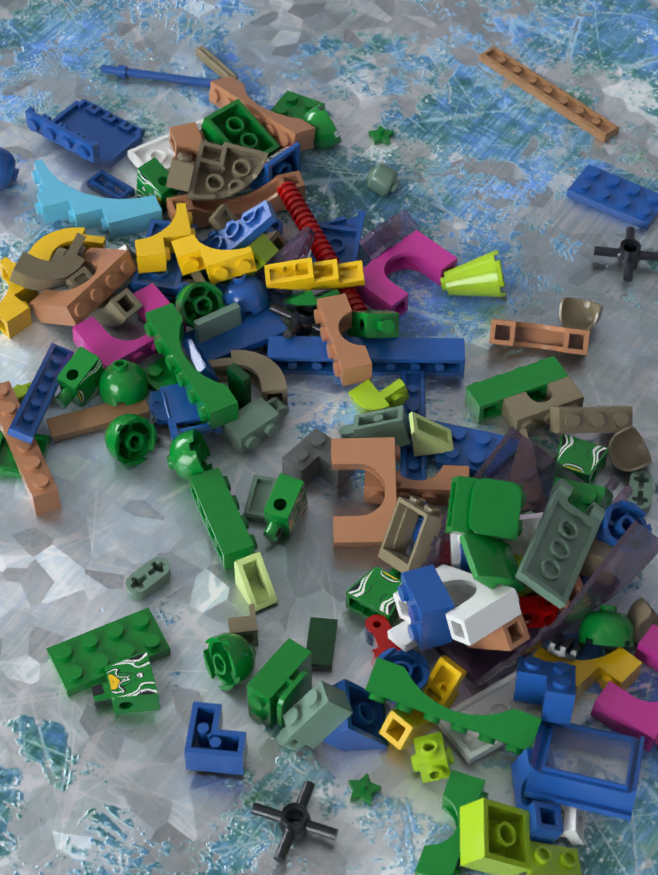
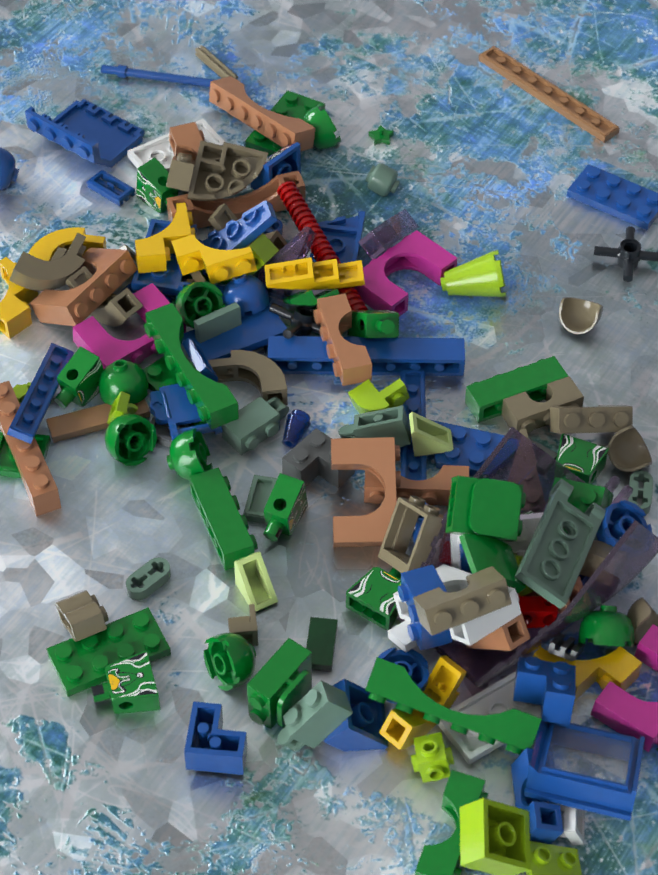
(82, 615): none -> dark tan brick
(87, 211): medium azure arch -> none
(121, 406): none -> lime tile
(239, 127): green brick -> none
(239, 384): dark green tile -> none
(290, 831): black bar -> none
(296, 426): none -> clear blue cone
(363, 789): green piece -> none
(377, 635): red leg -> none
(444, 610): none -> dark tan arch
(539, 336): nougat arch -> none

